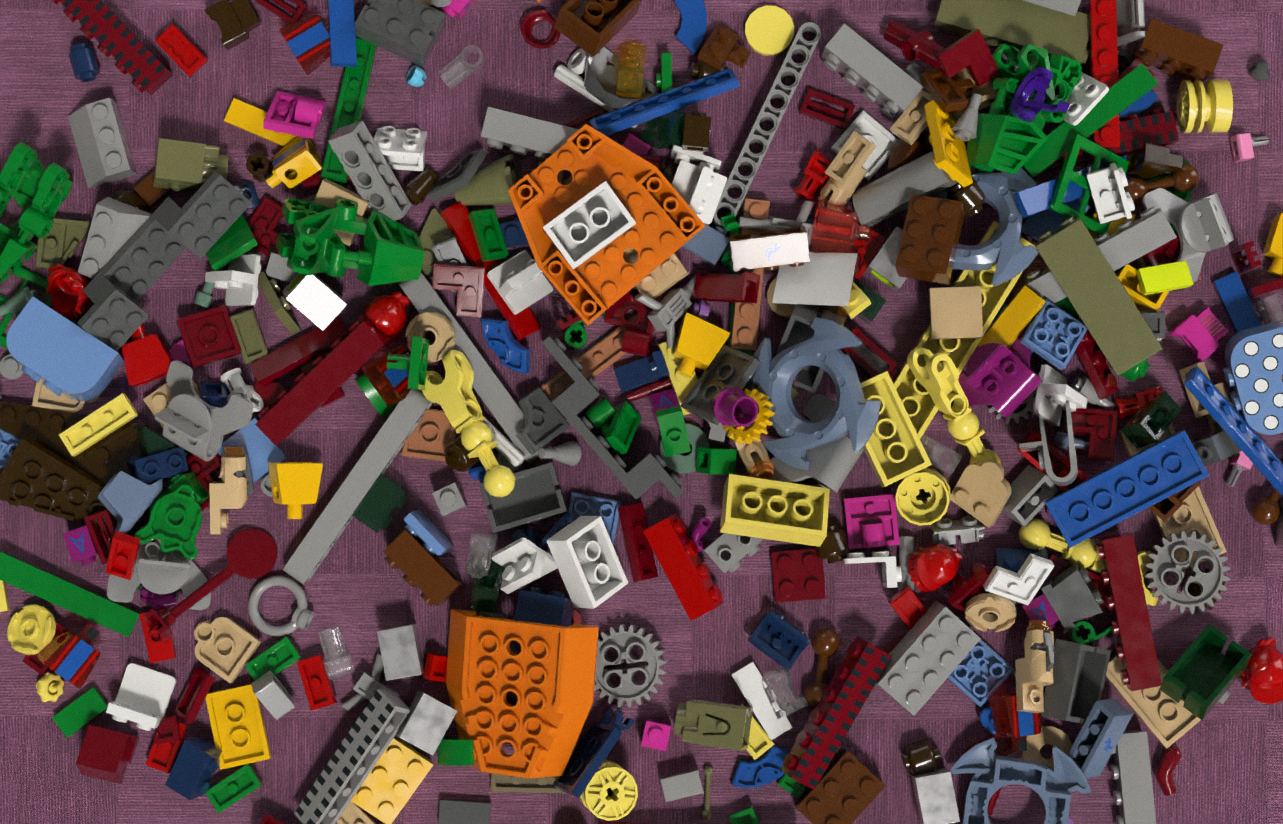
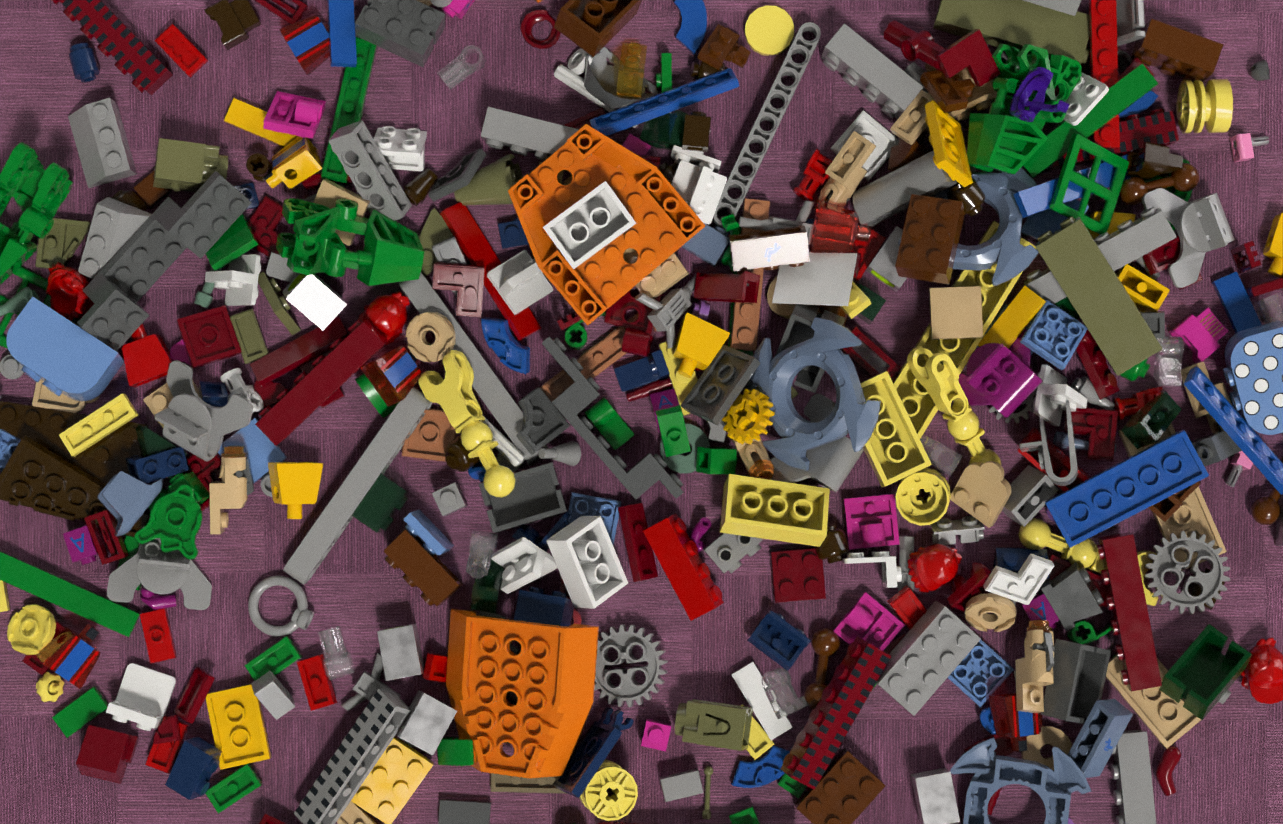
(123, 555): red plate -> none
(224, 646): tan plate -> none
(249, 555): dark red piece -> none
(414, 363): green tile -> none
(415, 76): medium azure hinge -> none
(488, 235): green plate -> none
(623, 428): green tile -> none
(734, 408): magenta piece -> none
(831, 100): dark red tile -> none
(870, 622): none -> dark pink plate
(920, 757): dark brown head -> none
(967, 124): light grey cone -> none
(1109, 193): white bracket -> none
(1164, 277): neon yellow tile -> none
(1168, 362): none -> clear leg

